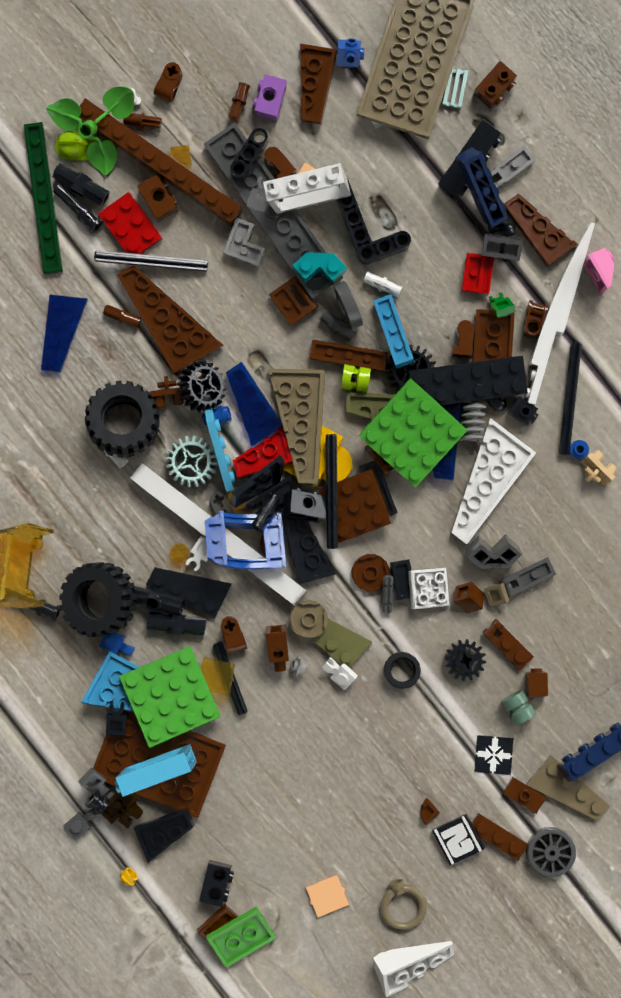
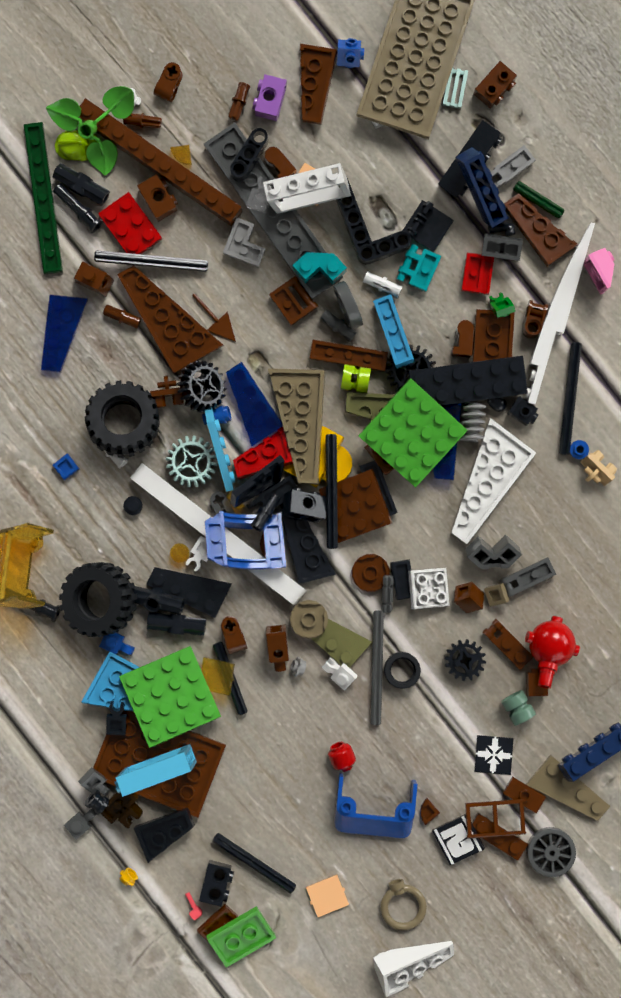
(66, 466): none -> blue tile
(93, 279): none -> reddish brown torso
(132, 505): none -> black plate
(196, 912): none -> coral hand
(222, 325): none -> reddish brown piece
(254, 863): none -> black axle
(341, 756): none -> red head
(351, 822): none -> blue windscreen
(377, 667): none -> dark grey axle
(424, 270): none -> teal plate
(428, 225): none -> black hinge
(495, 818): none -> reddish brown window
(538, 199): none -> dark green axle
(552, 646): none -> red piece

